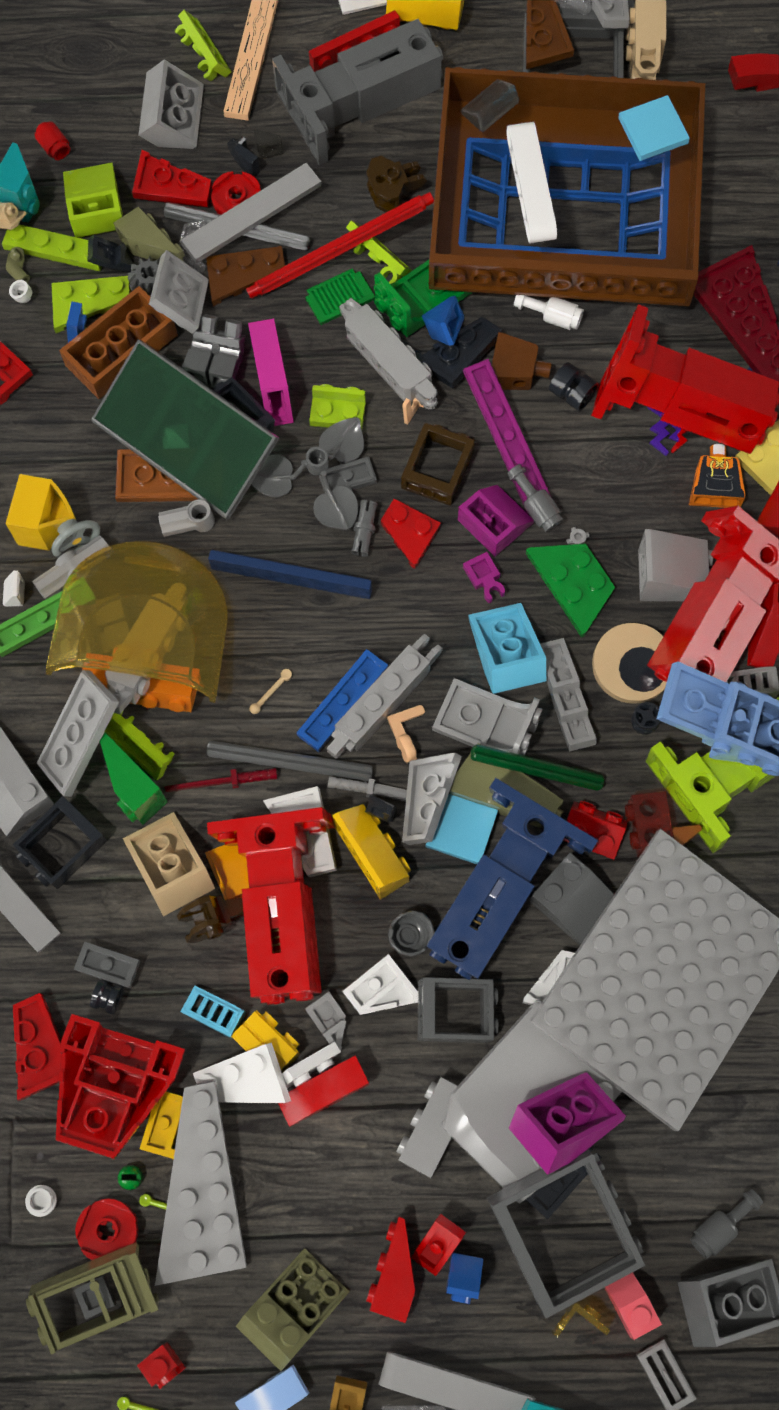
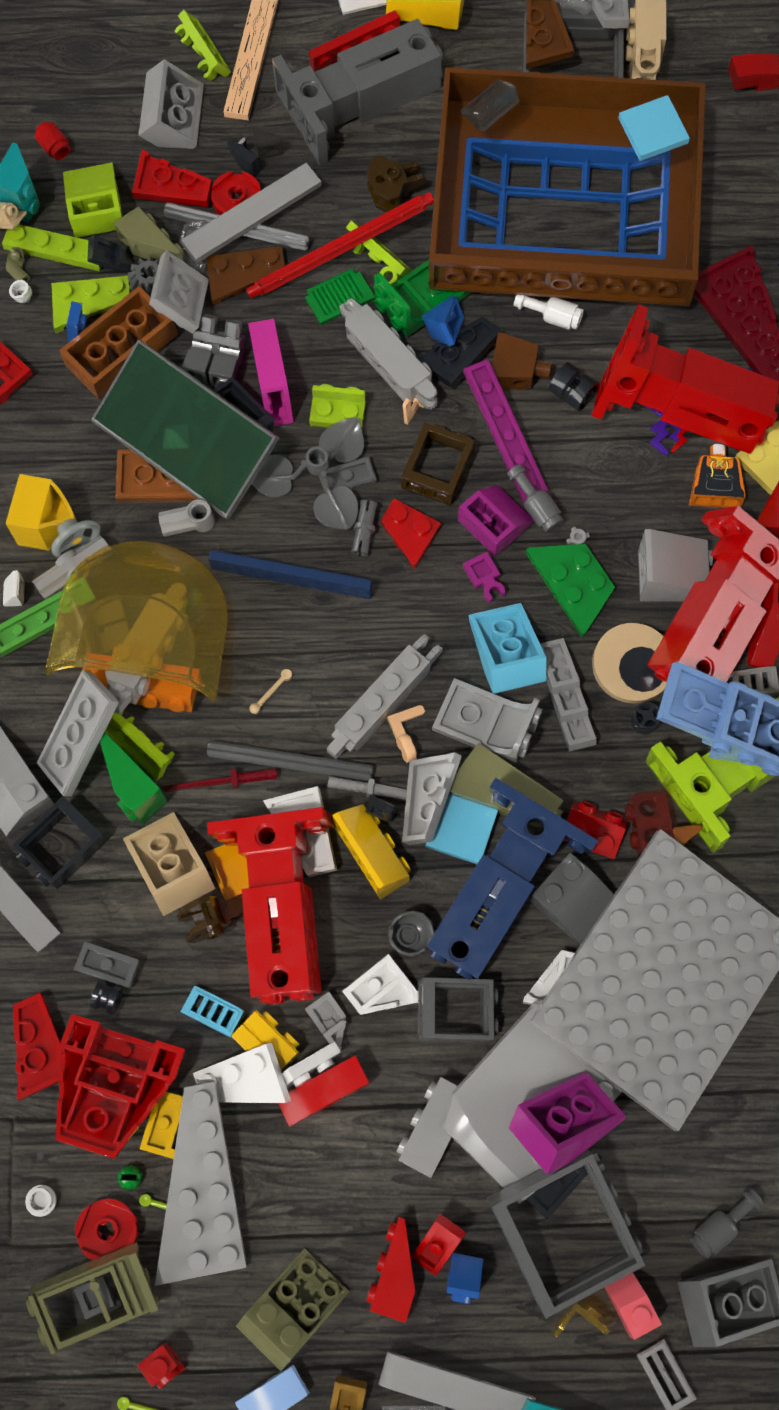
(351, 687): blue plate -> none
(531, 182): white beam -> none
(537, 767): dark green axle -> none

